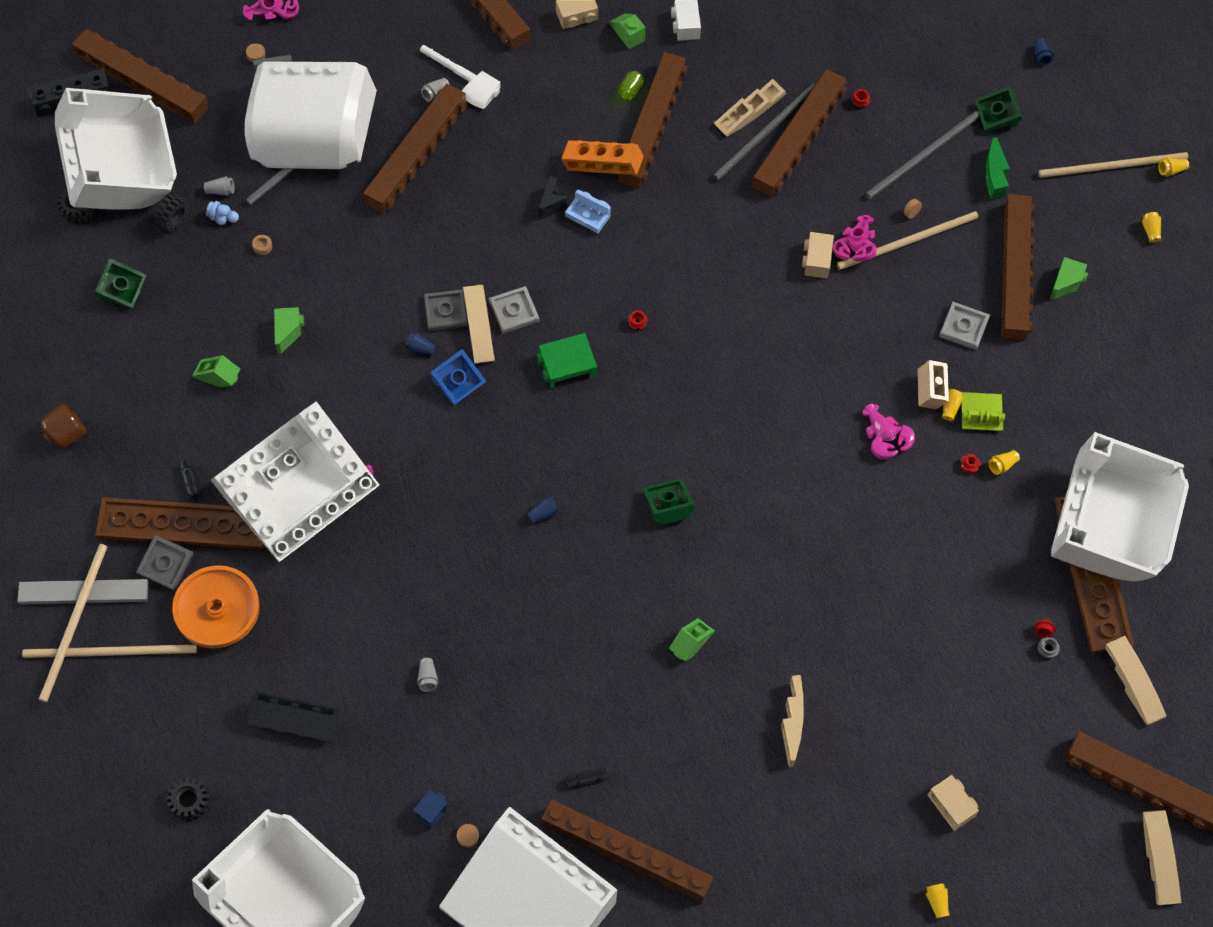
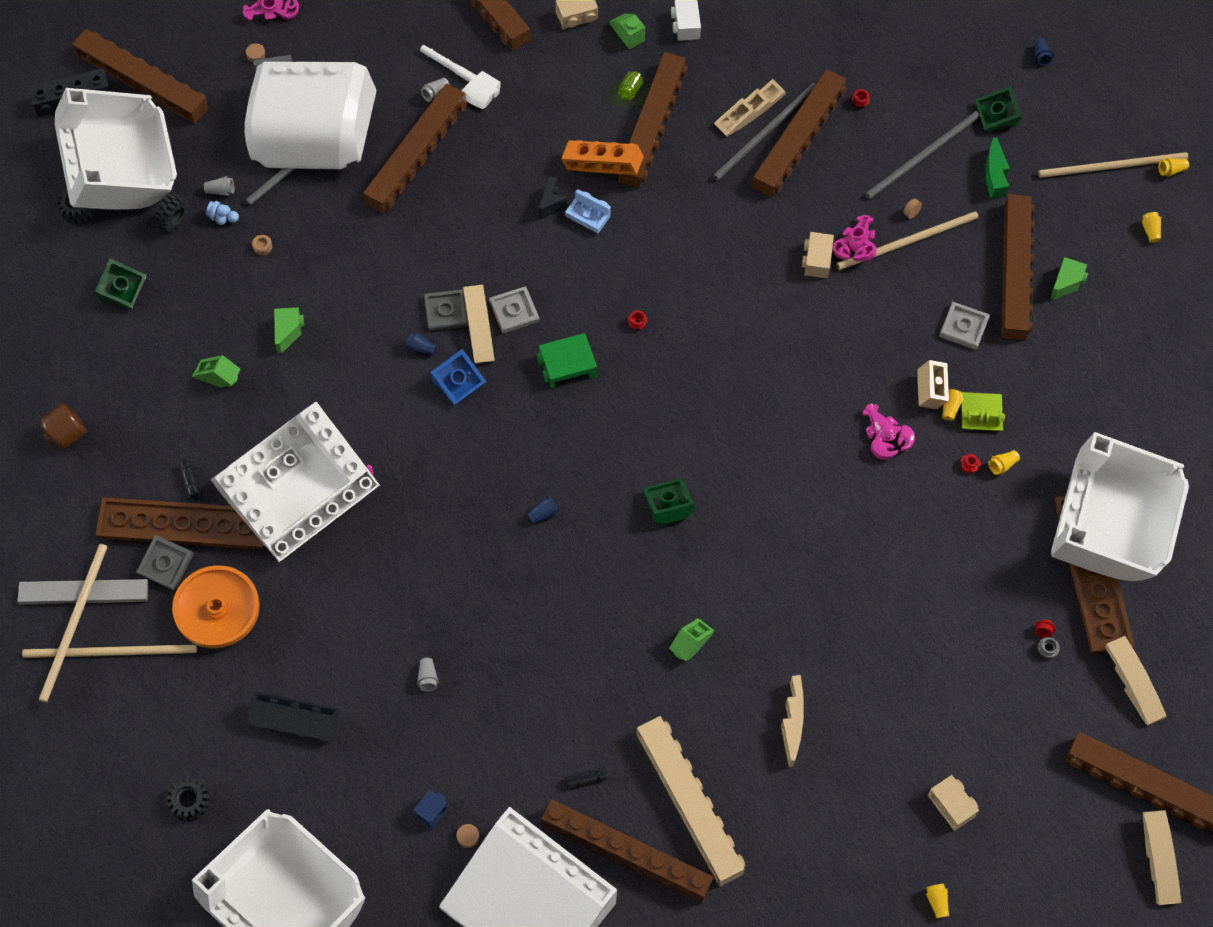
(690, 801): none -> tan brick

